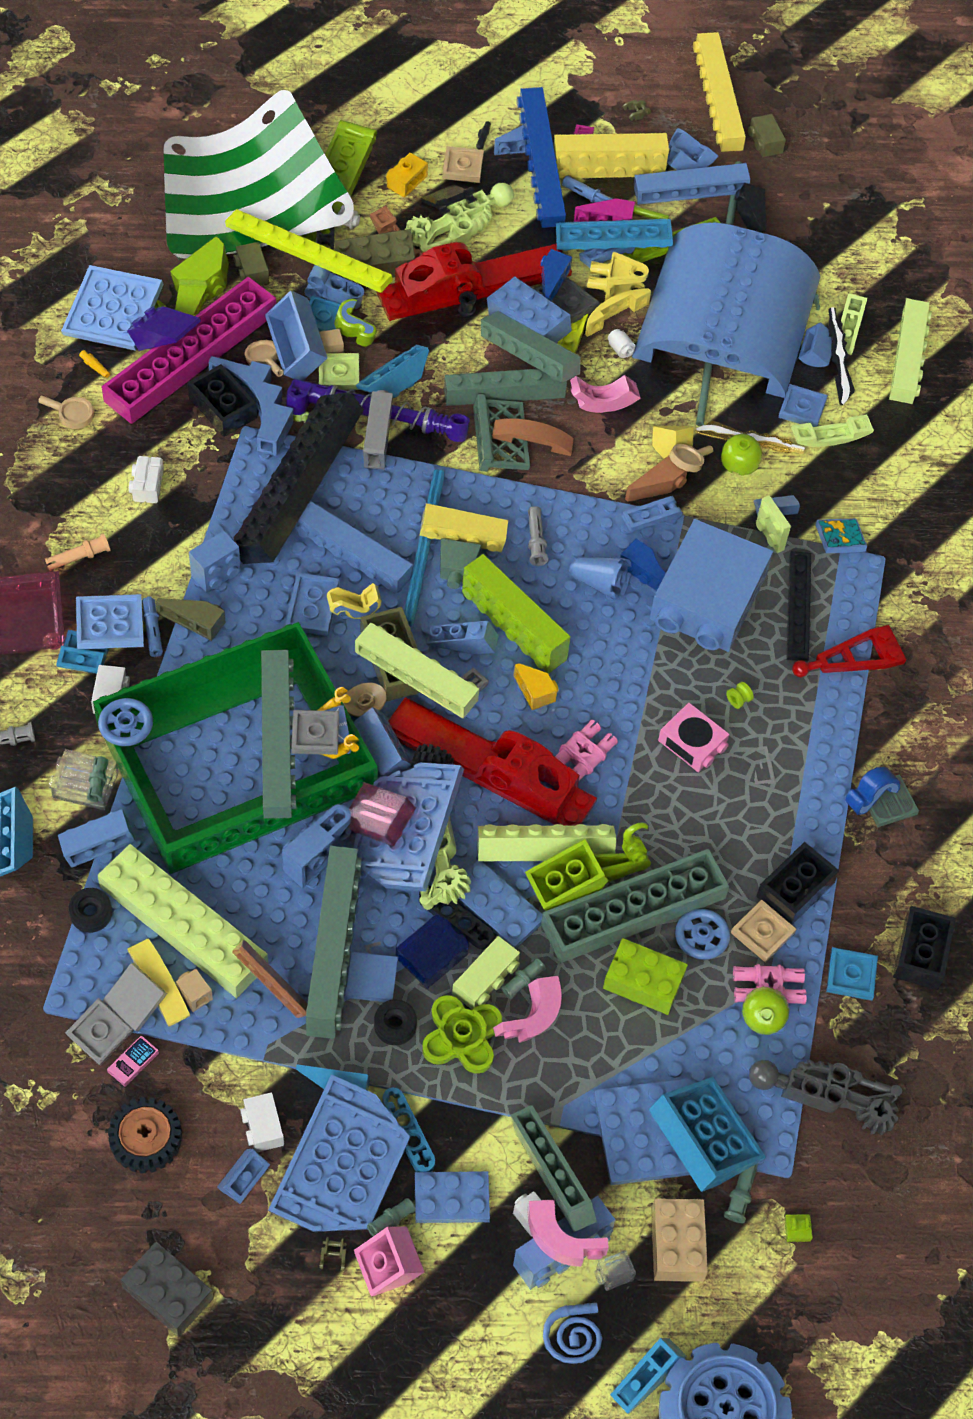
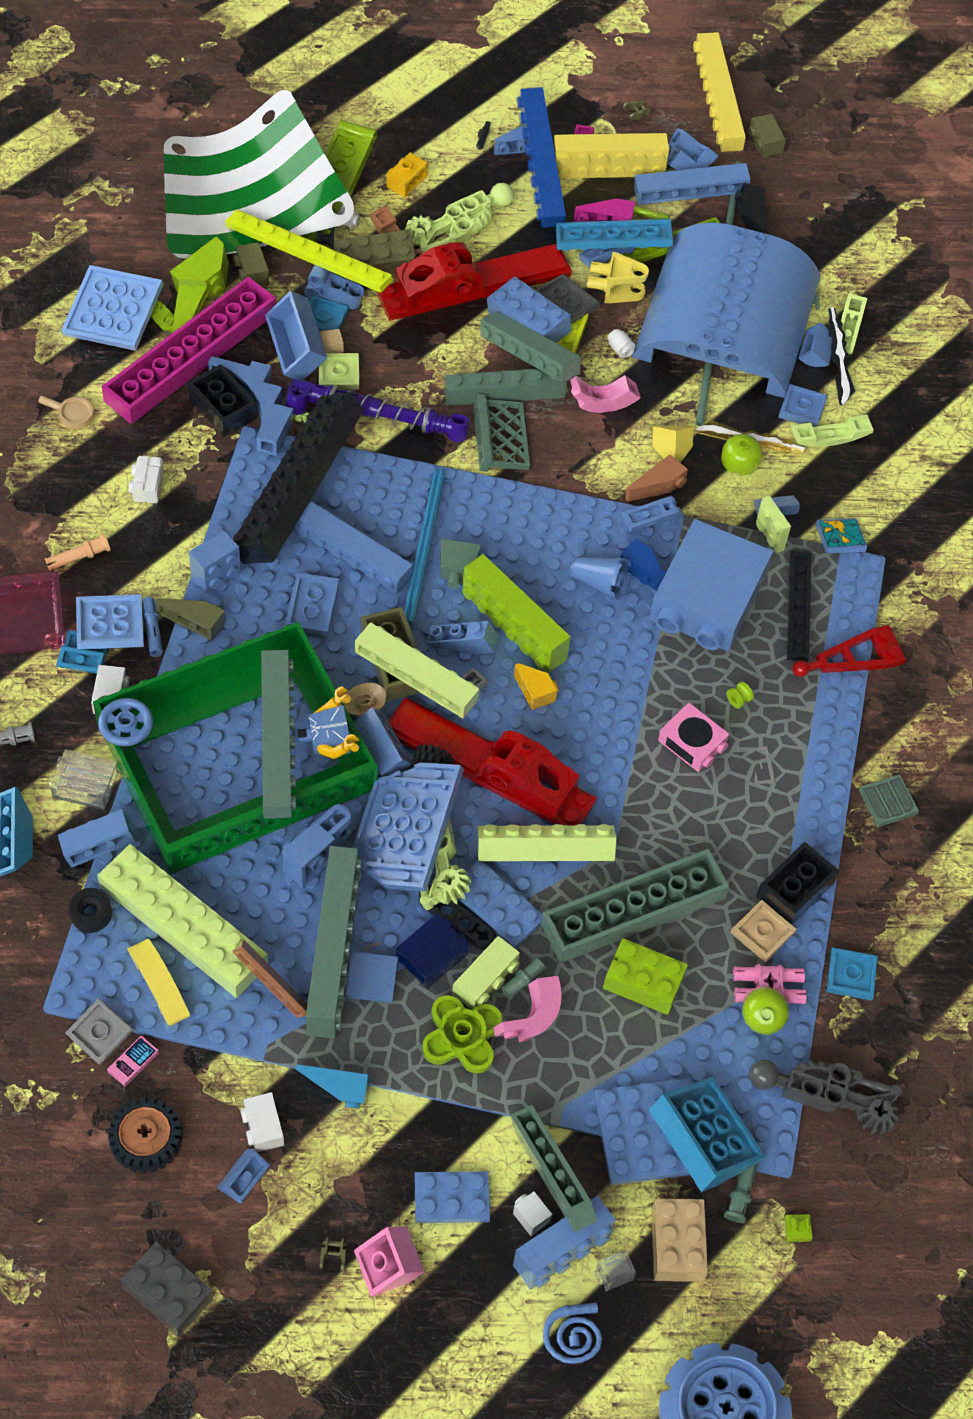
(90, 360): yellow animal -> none
(97, 779): sand green pin -> none
(134, 997): light grey tile -> none
(161, 327): dark purple slope -> none
(194, 989): tan brick -> none
(263, 352): tan piece -> none
(315, 732): light grey tile -> none
(341, 1162): medium blue plate -> none
(353, 326): lime animal -> none
(354, 604): light yellow animal -> none
(378, 430): light grey slope -> none
(380, 814): clear pink brick -> none
(391, 1217): sand green pin -> none
(392, 1035): black tyre -> none
(398, 373): dark azure wedge -> none
(412, 1129): dark azure beam -> none
(448, 196): black flag -> none
(463, 164): tan plate -> none
(464, 526): light yellow brick -> none
(467, 301): black bush -> none
(534, 432): nougat slope -> none
(537, 543): light grey pin -> none
(554, 272): blue slope -> none
(556, 1242): bright pink arch -> none
(581, 872): lime slope -> none
(583, 751): bright pink pin -> none
(584, 190): medium blue axle -> none
(630, 299): light yellow slope -> none
(647, 1374): dark azure slope -> none
(688, 457): tan piece -> none
(706, 916): medium blue plate -> none
(870, 789): blue animal -> none
(909, 351): yellowish green brick -> none
(924, 947): black brick -> none

